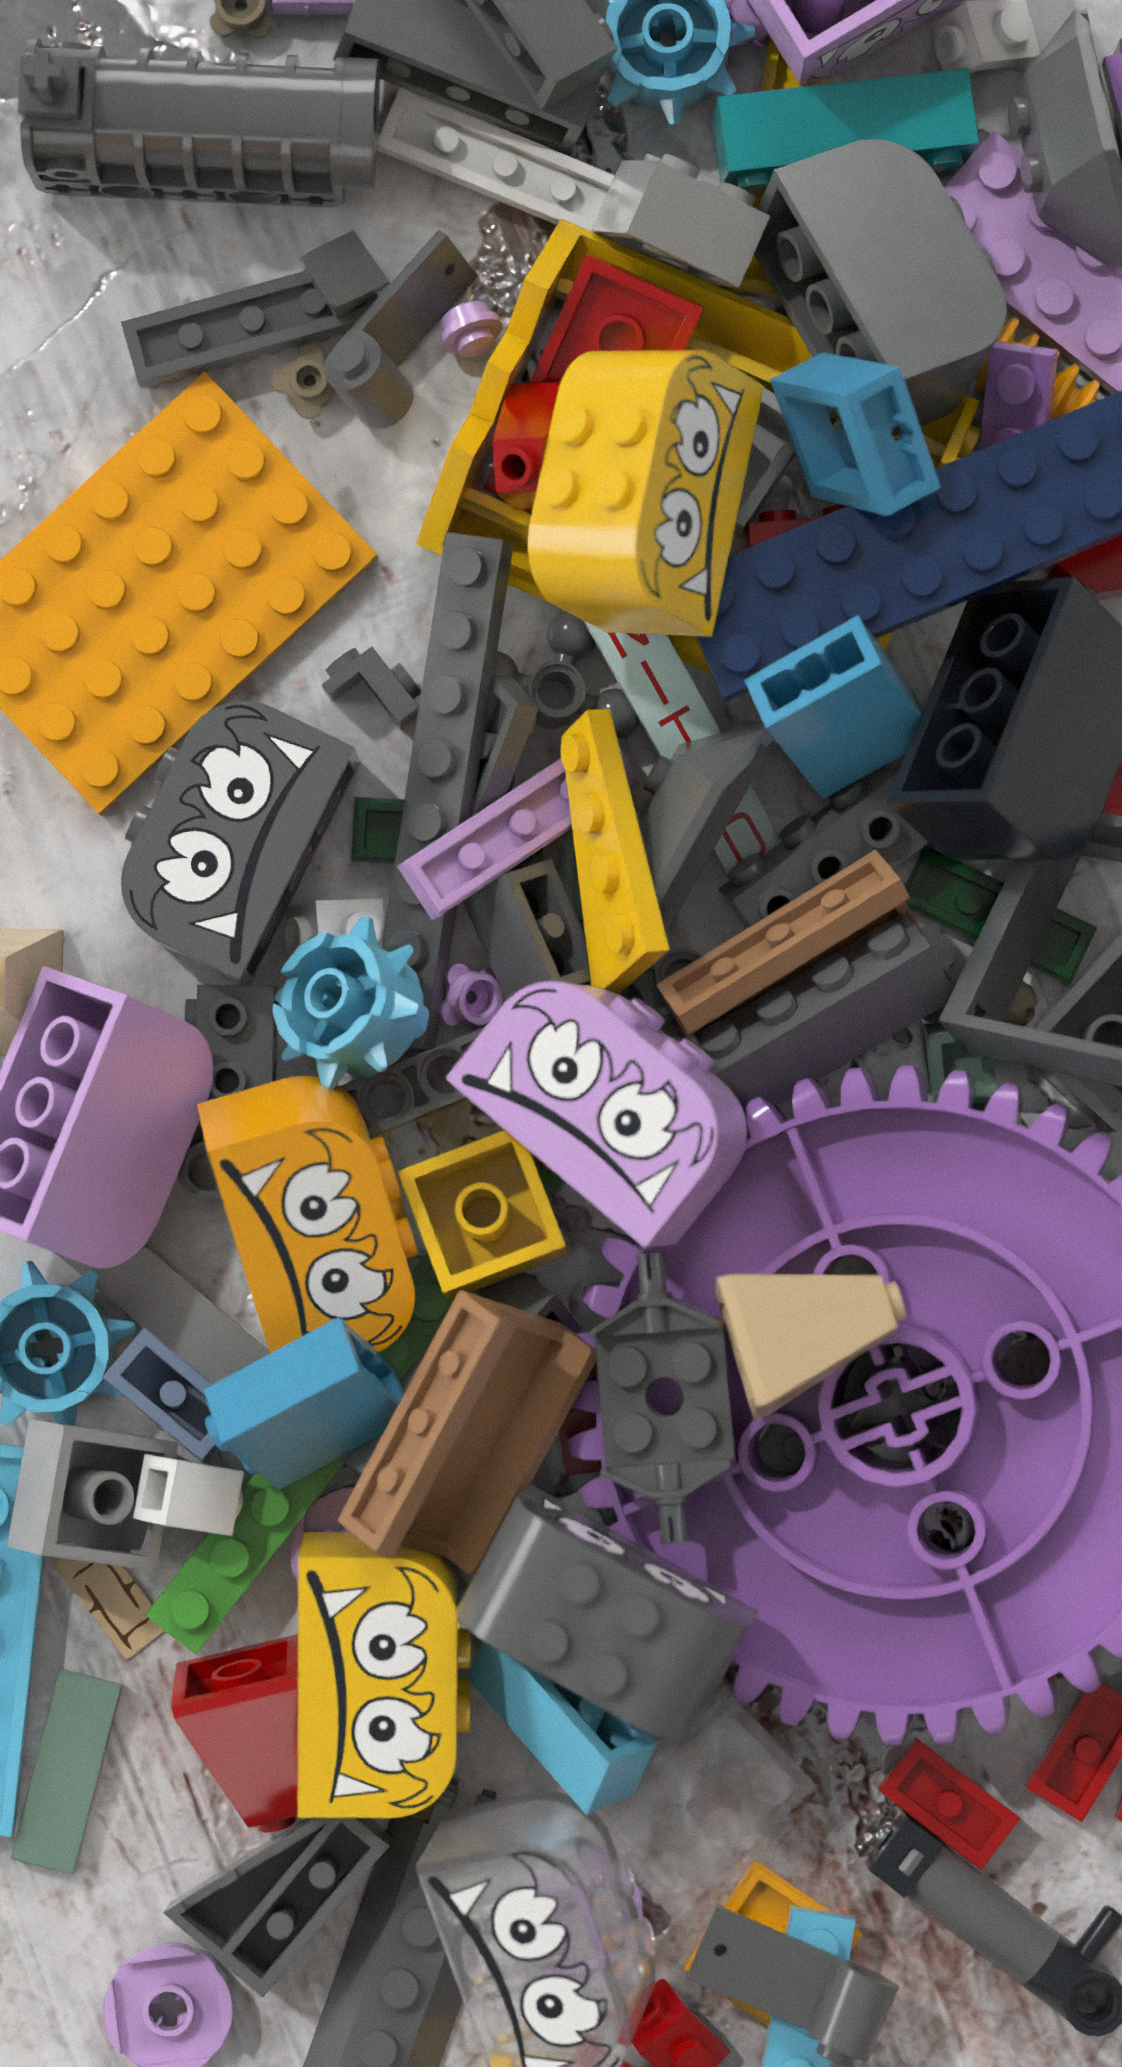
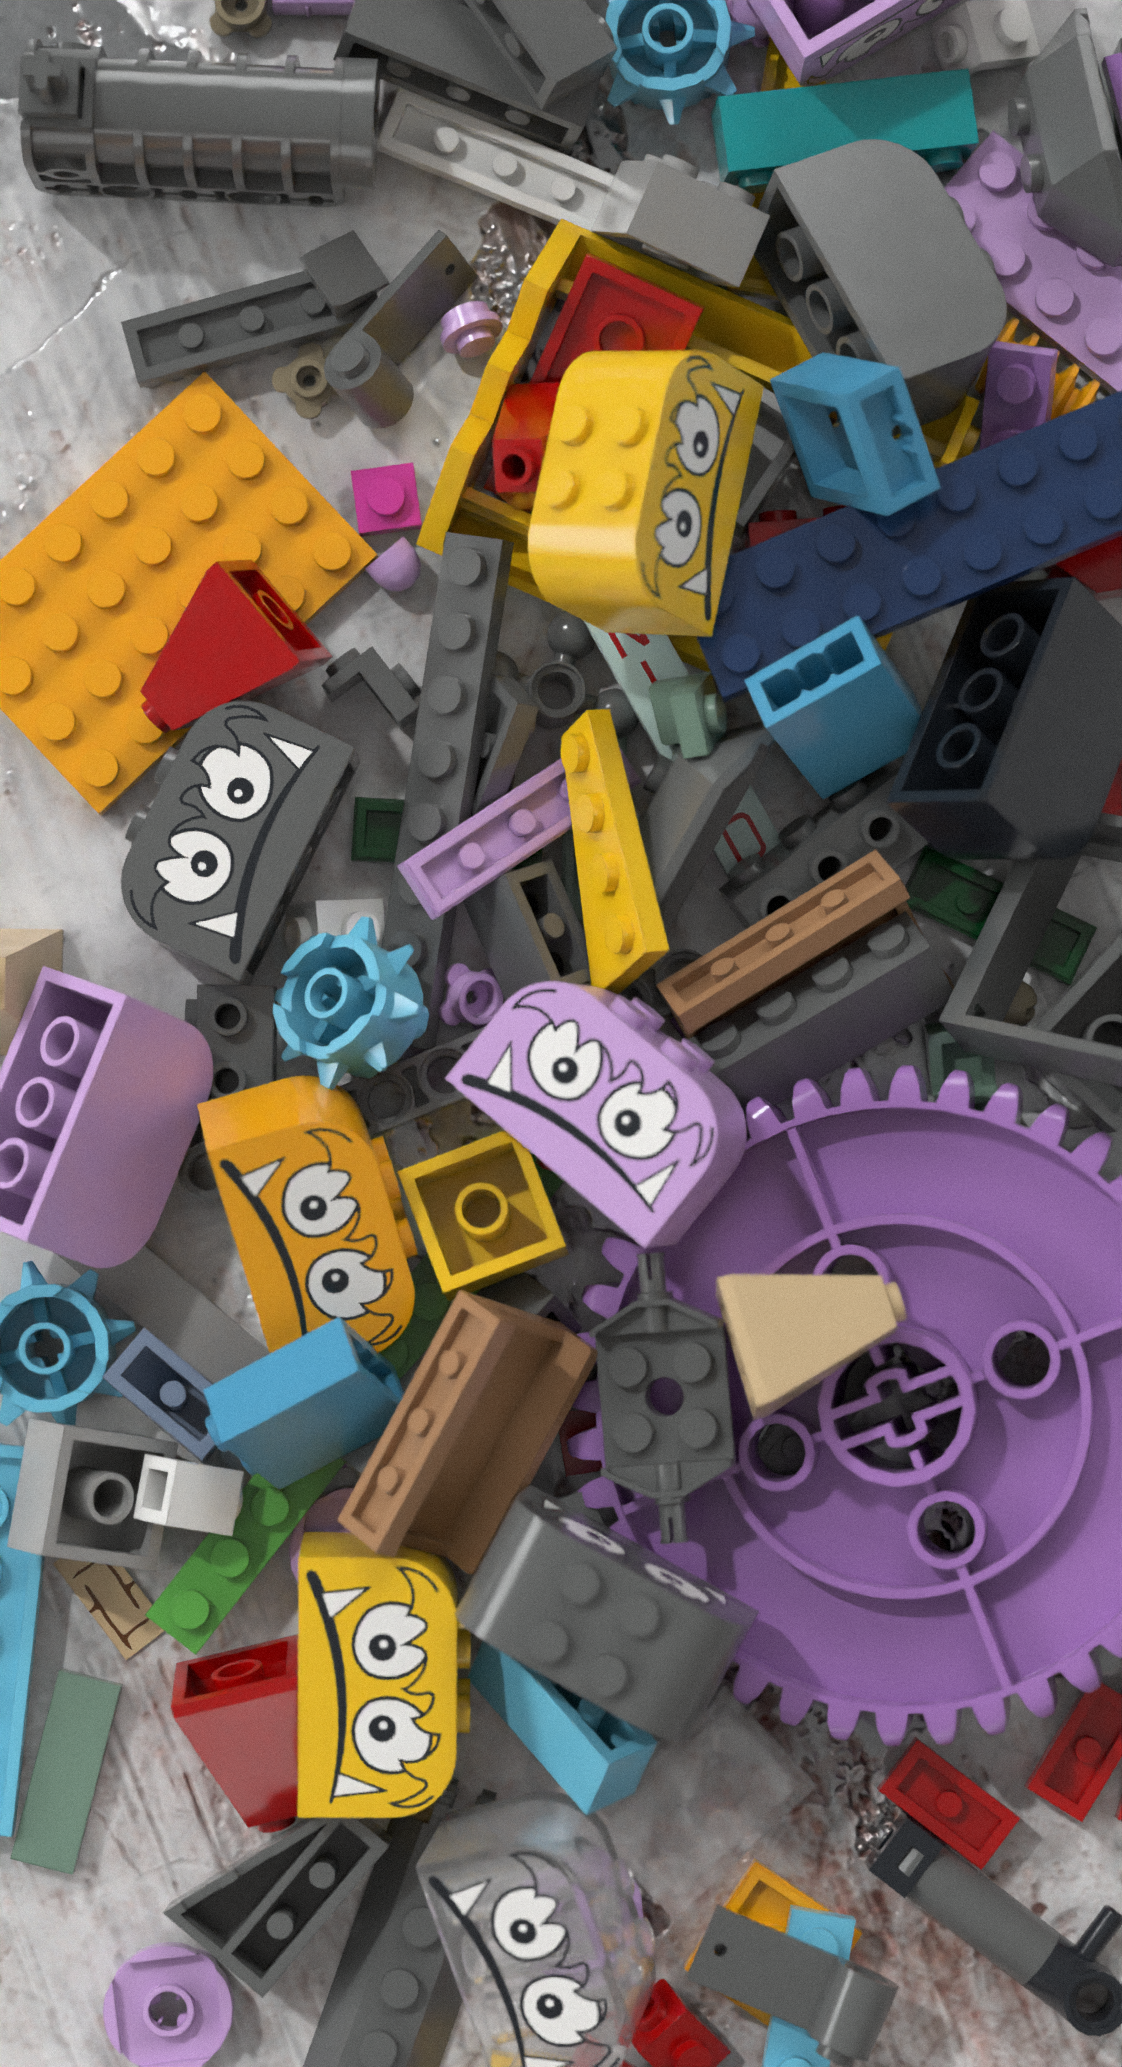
(228, 647): none -> red slope
(386, 499): none -> dark pink plate
(396, 567): none -> lavender hinge
(689, 713): none -> sand green bracket

